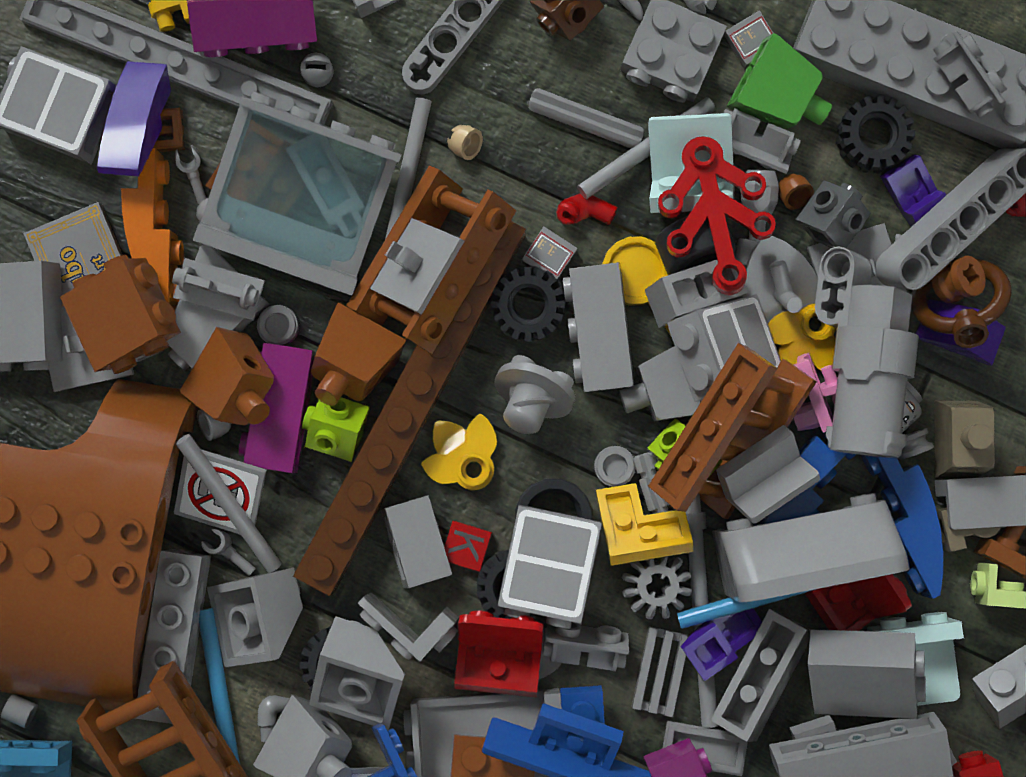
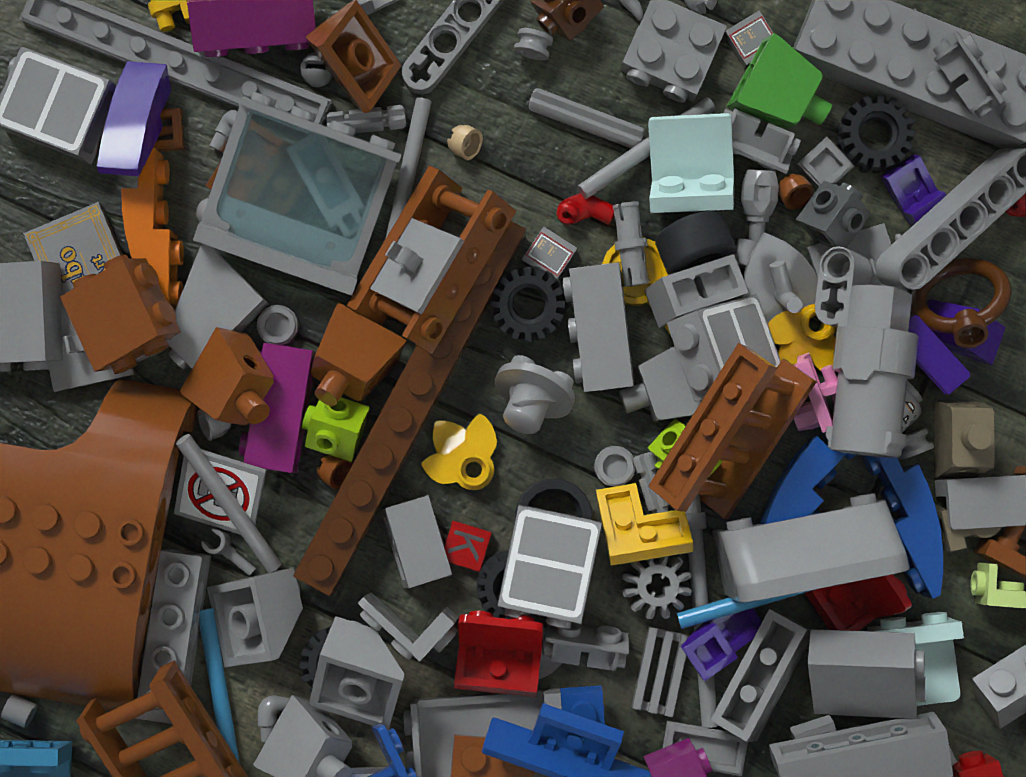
(192, 173): light grey hand -> none
(218, 288): light grey hinge -> none
(223, 131): none -> light grey animal
(333, 470): none -> dark orange hinge
(355, 55): none -> dark orange slope
(371, 121): none -> light grey axle
(533, 44): none -> light grey bush
(631, 244): none -> light grey pin
(714, 206): red plant -> none
(766, 475): light grey panel -> none
(824, 163): none -> light grey tile
(936, 358): none -> dark purple slope
(959, 280): dark orange wheel -> none

